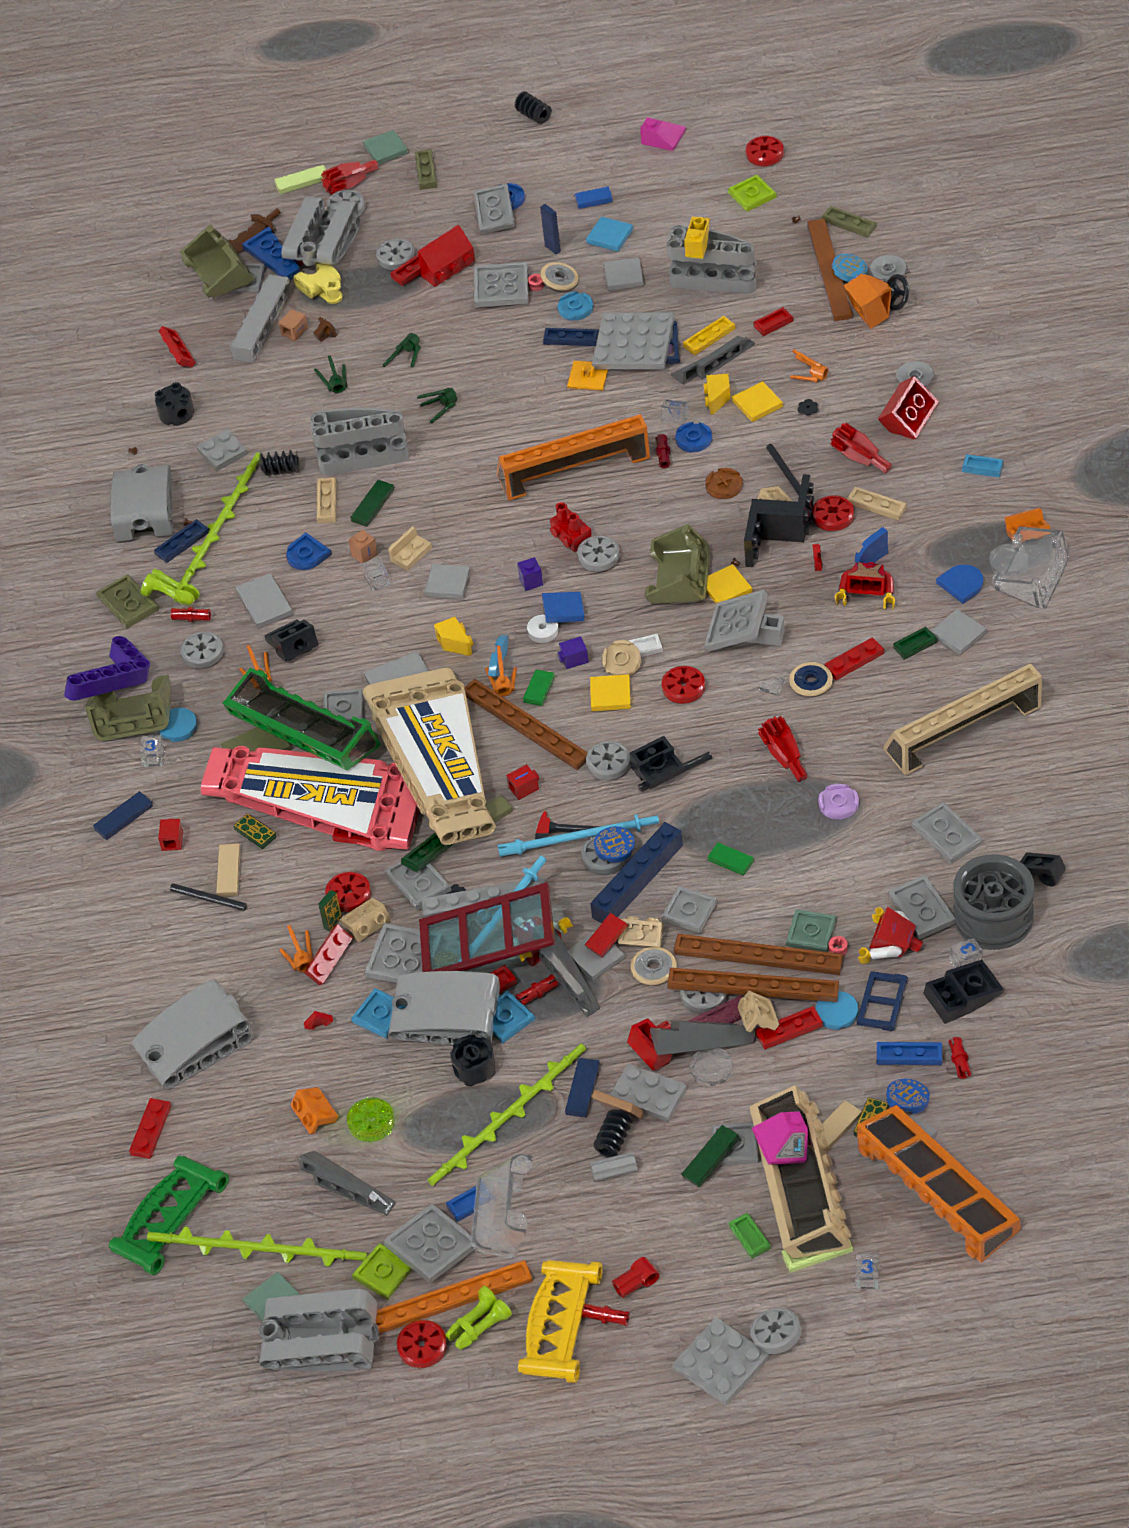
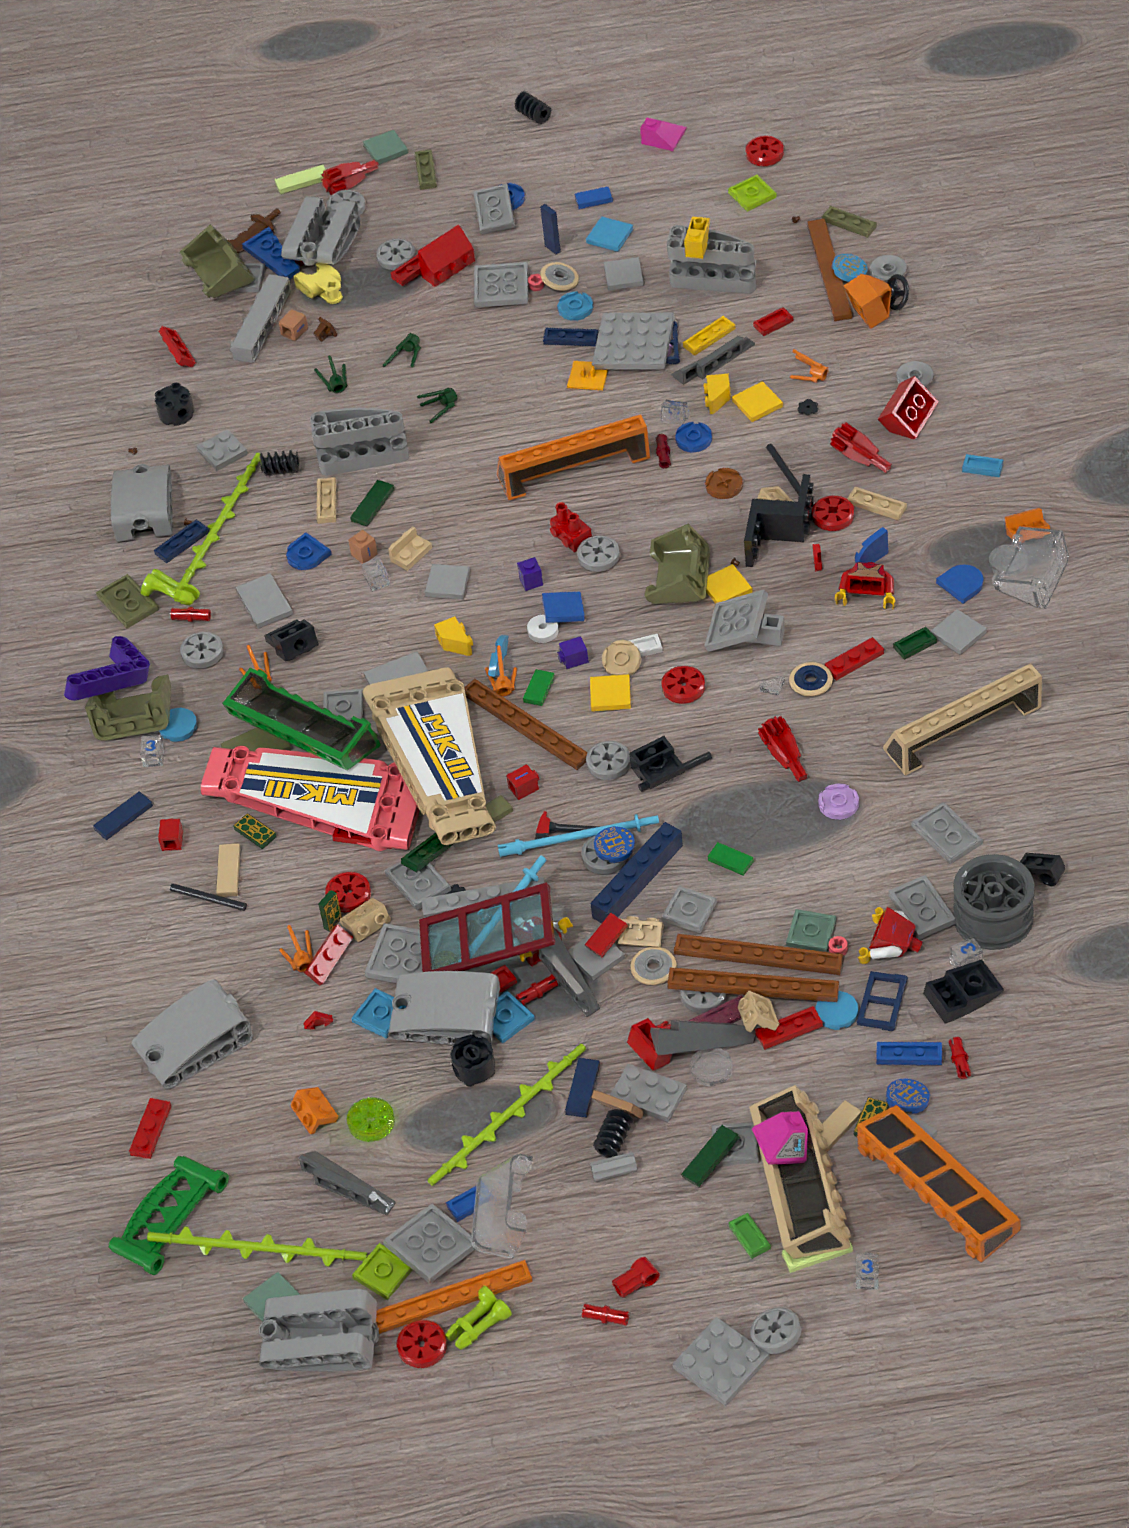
(559, 1361): yellow piece -> none

